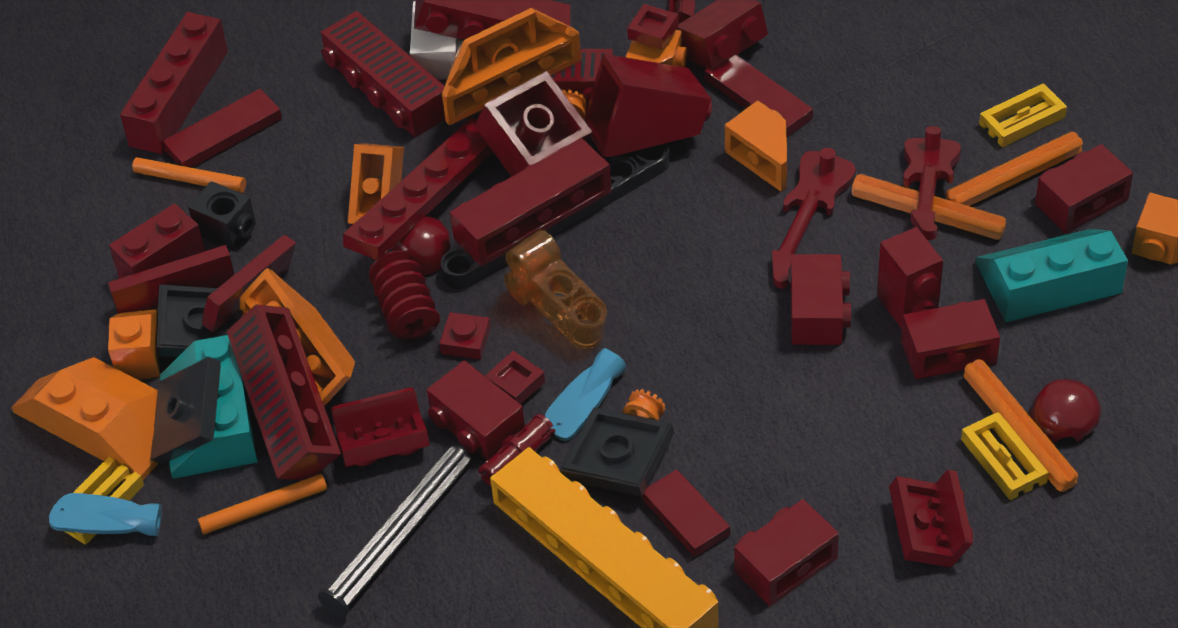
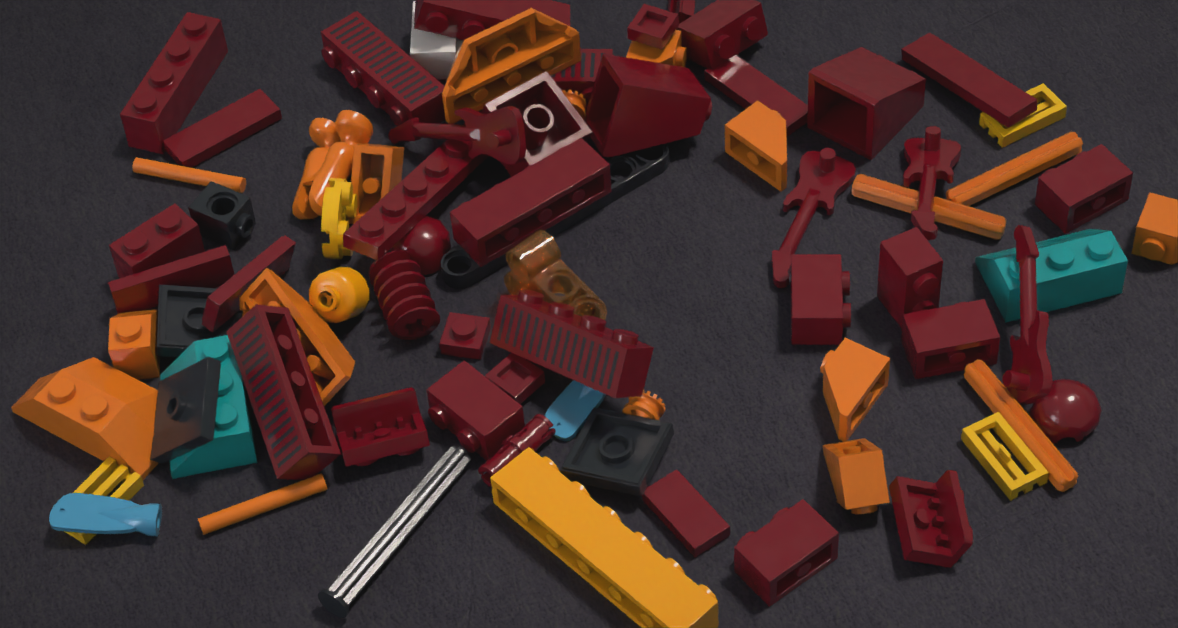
(330, 159): none -> orange piece
(337, 208): none -> yellow plate
(339, 294): none -> light orange head
(493, 134): none -> dark red piece
(572, 344): none -> dark red brick
(852, 384): none -> orange slope
(857, 475): none -> orange slope
(862, 100): none -> dark red slope
(969, 79): none -> dark red tile
(1031, 370): none -> dark red piece

